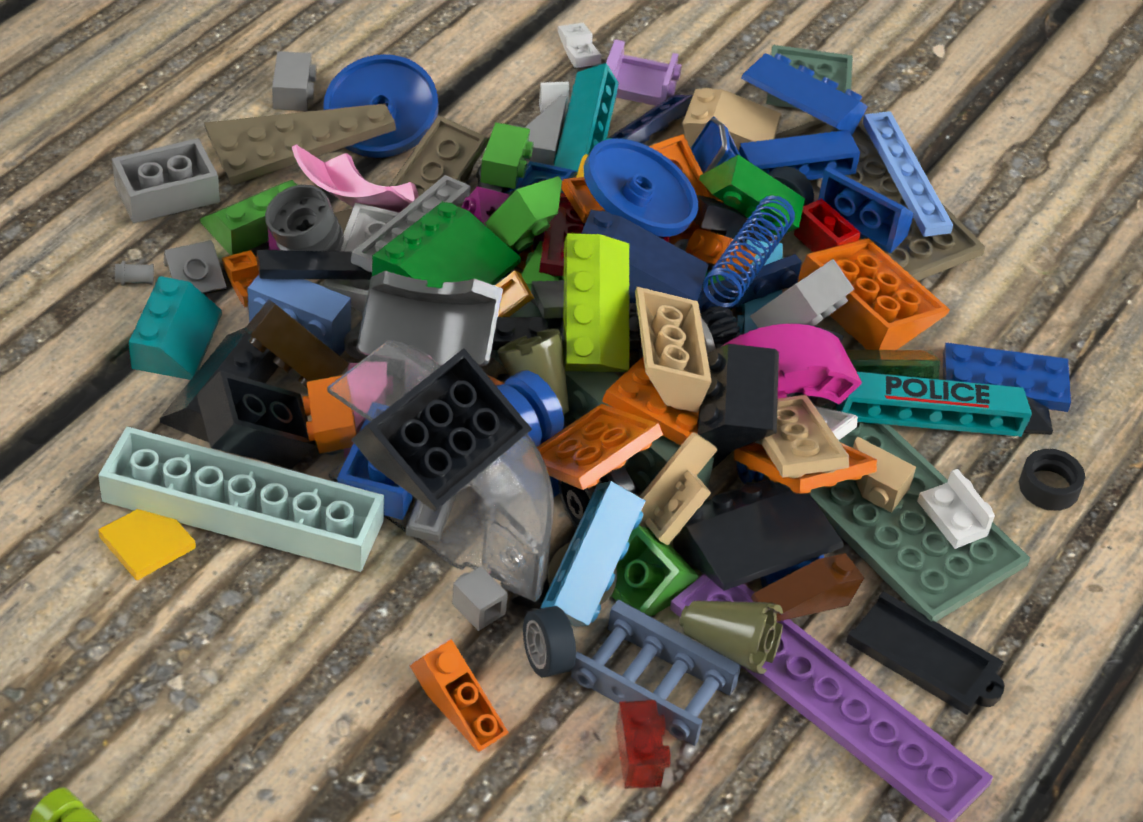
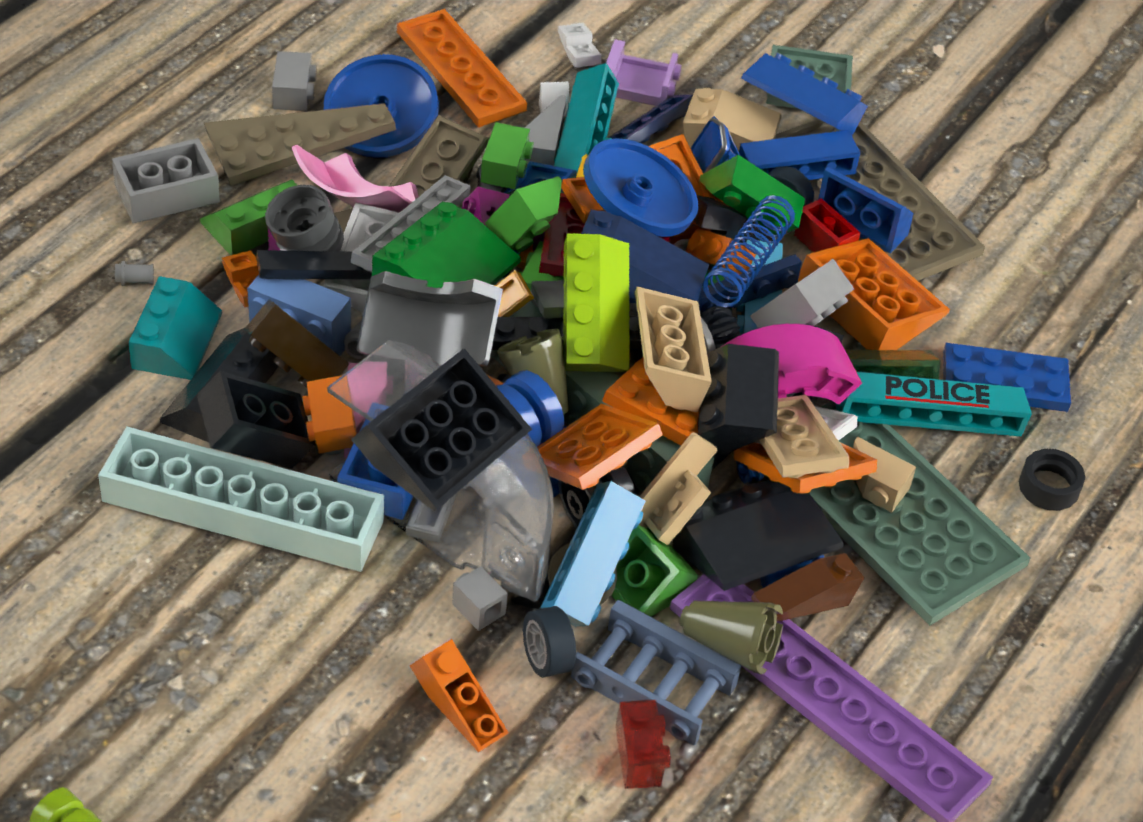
(146, 541): yellow tile -> none
(196, 264): light grey piece -> none
(461, 68): none -> orange plate
(907, 174): light blue plate -> none
(928, 655): black piece -> none
(958, 510): white bracket -> none
(1040, 419): black slope -> none

